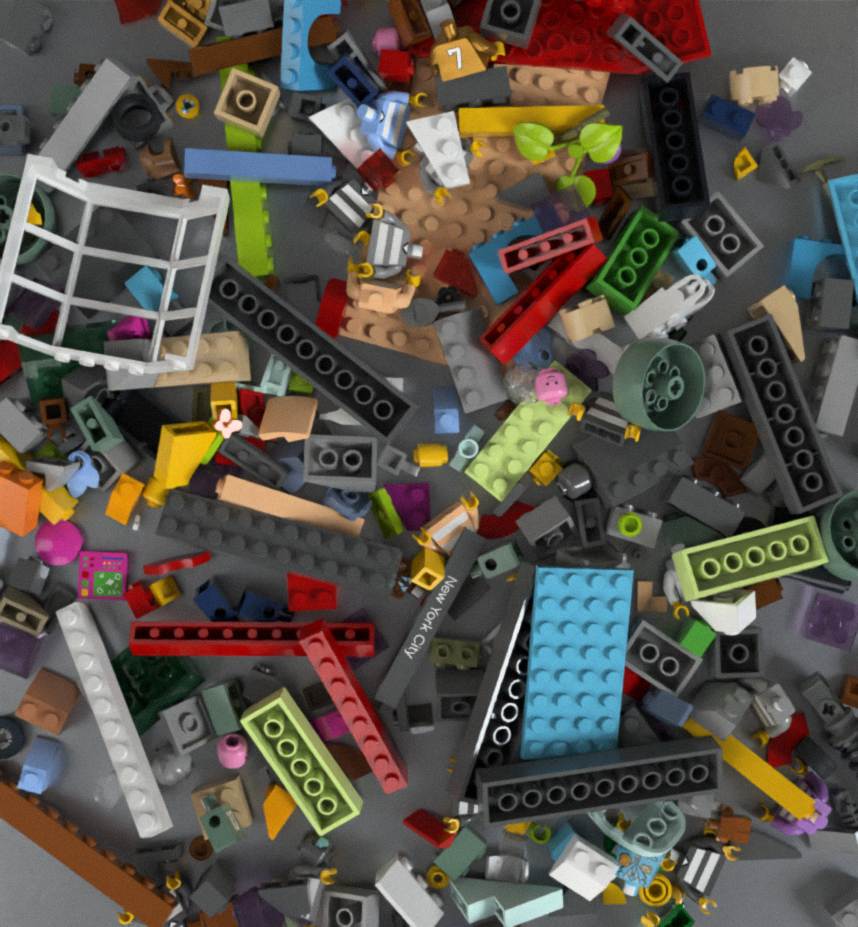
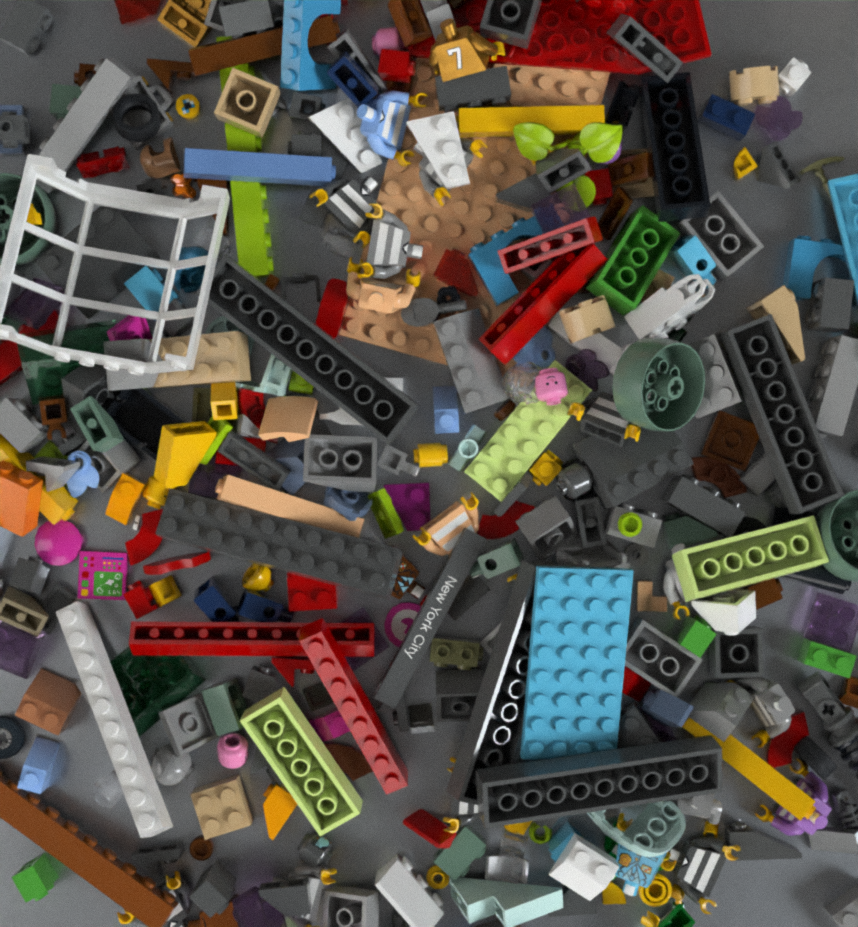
(35, 878): none -> bright green brick
(146, 541): none -> red tile
(190, 278): none -> dark azure cylinder
(223, 833): sand green torso -> none
(225, 423): piece -> none
(257, 578): none -> yellow brick
(288, 664): none -> red slope
(378, 171): clear red brick -> none
(399, 621): none -> tile
(427, 569): yellow brick -> none
(561, 168): none -> dark grey slope
(573, 132): olive piece -> none
(624, 97): none -> black hinge
(731, 826): dark orange piece -> none
(826, 658): none -> bright green brick

